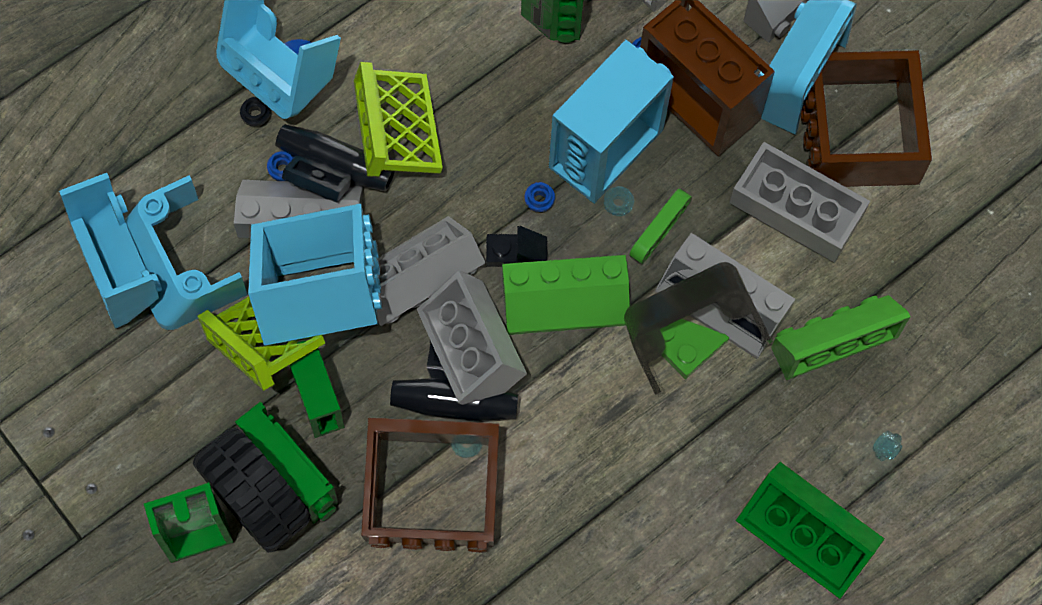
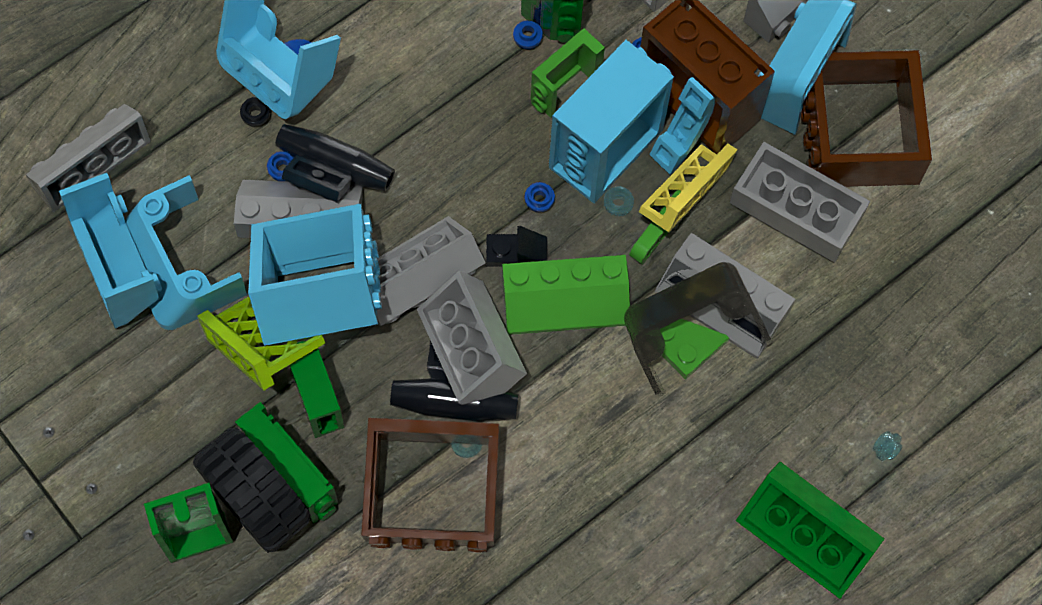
(90, 154): none -> light grey slope
(373, 128): lime fence -> none
(524, 41): none -> blue plate
(578, 54): none -> bright green panel
(685, 127): none -> medium azure slope
(691, 191): none -> light yellow fence
(839, 336): bright green slope -> none

